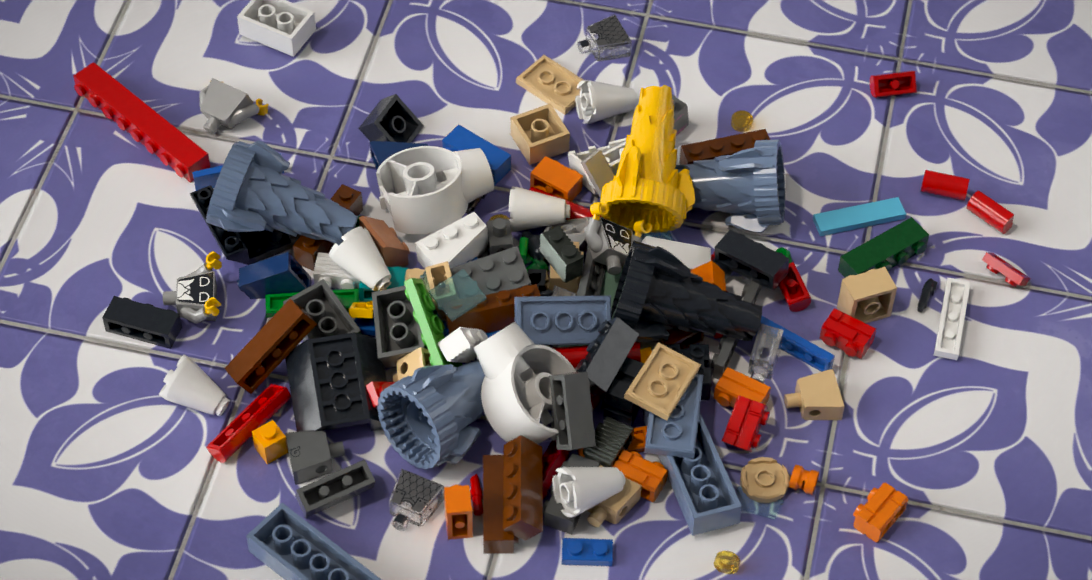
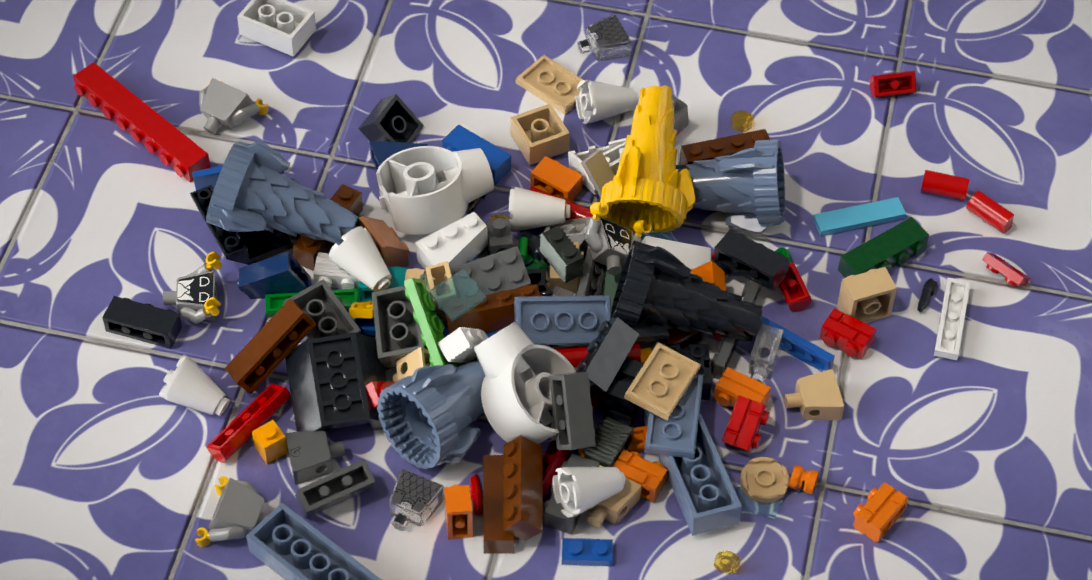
(235, 513): none -> light grey torso

